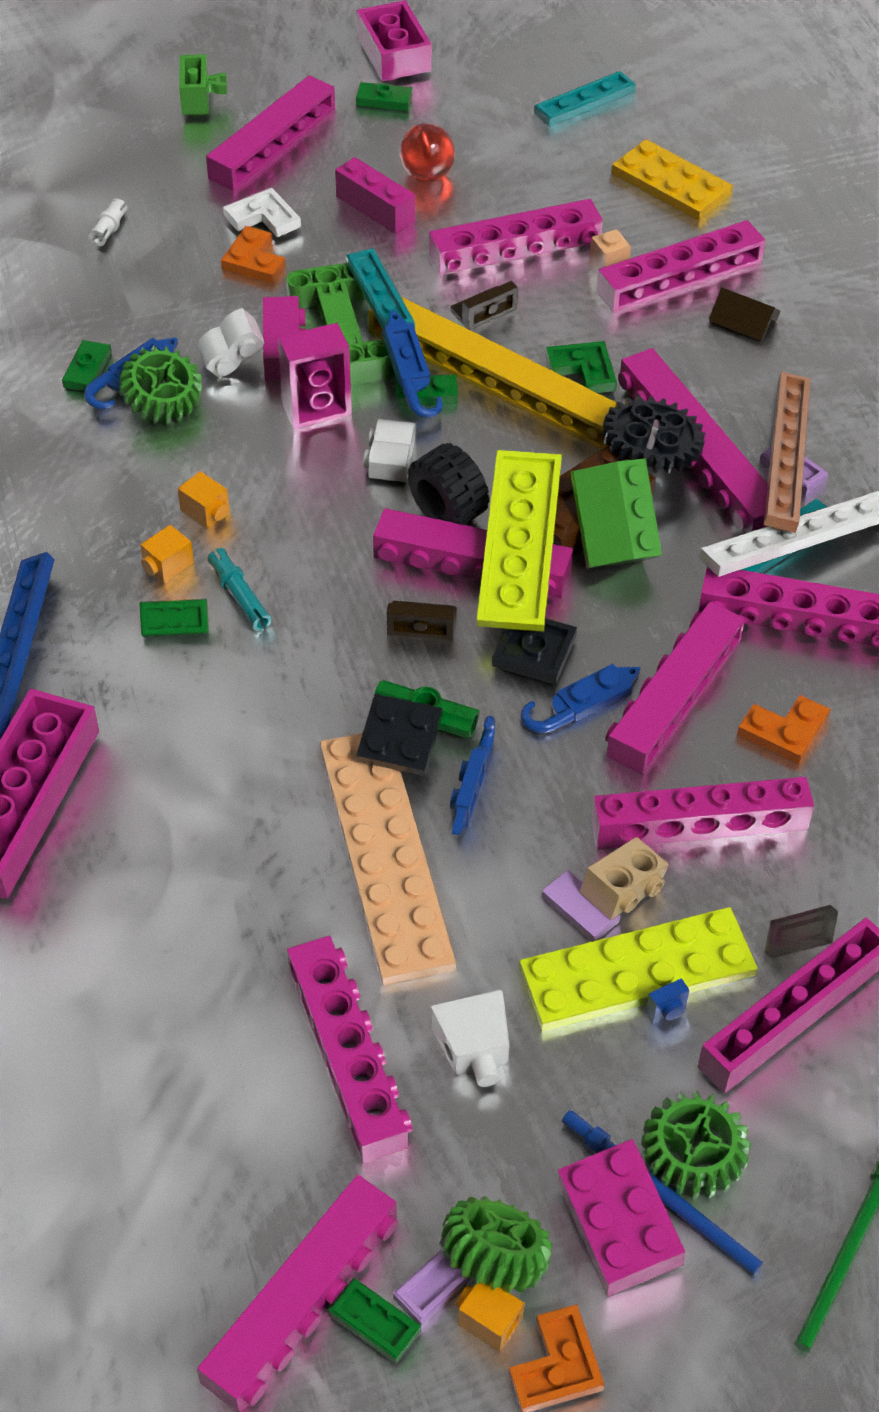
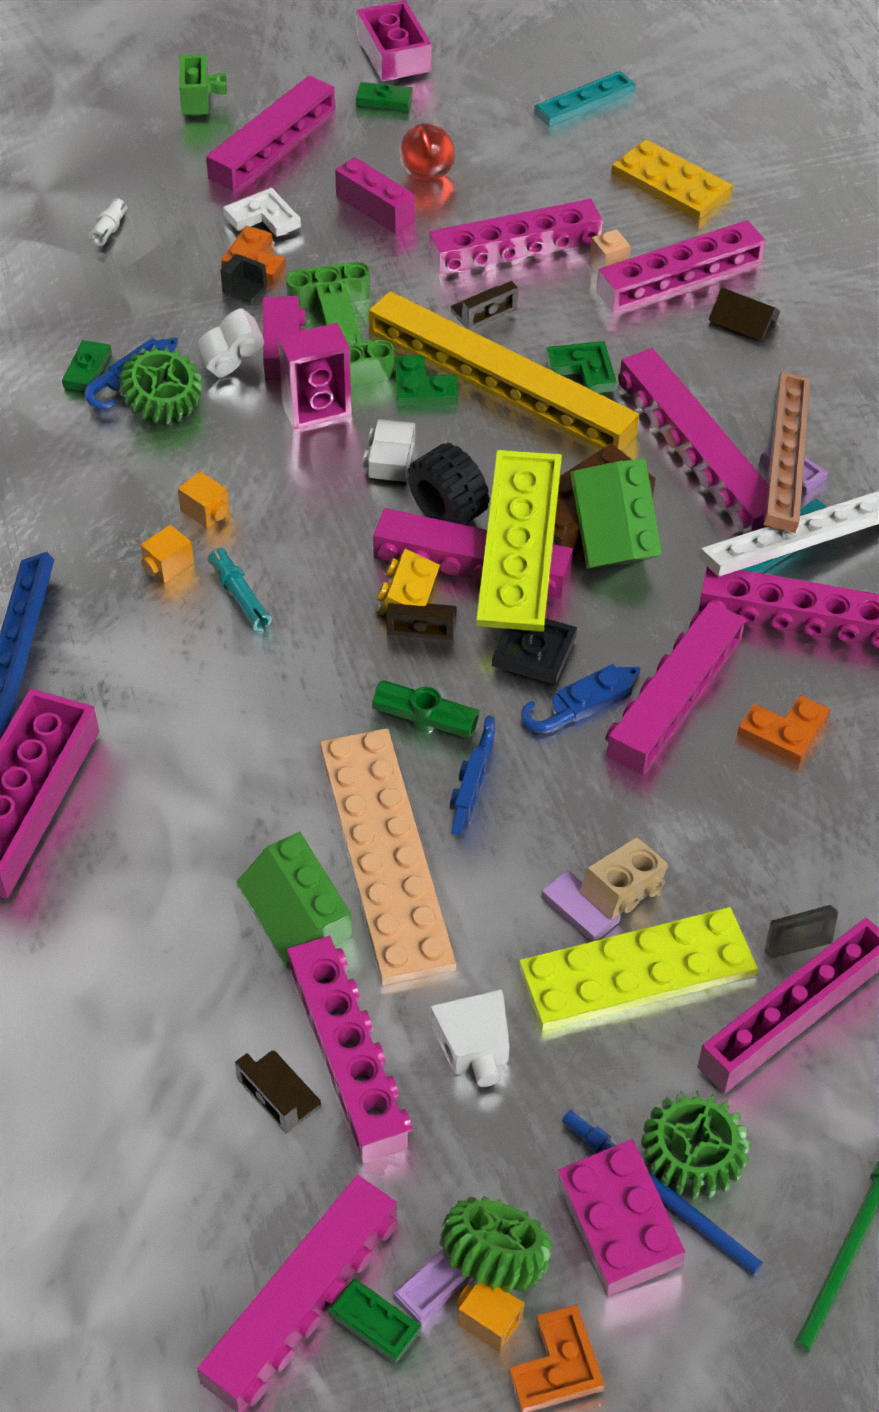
(174, 617): green plate -> none
(243, 278): none -> pearl dark grey panel
(277, 1089): none -> dark brown panel
(294, 896): none -> bright green slope
(377, 286): teal tile -> none
(399, 734): black plate -> none
(408, 363): blue plate -> none
(408, 582): none -> yellow bracket
(667, 1001): blue plate -> none
(676, 442): black gear -> none
(702, 812): dark pink brick -> none

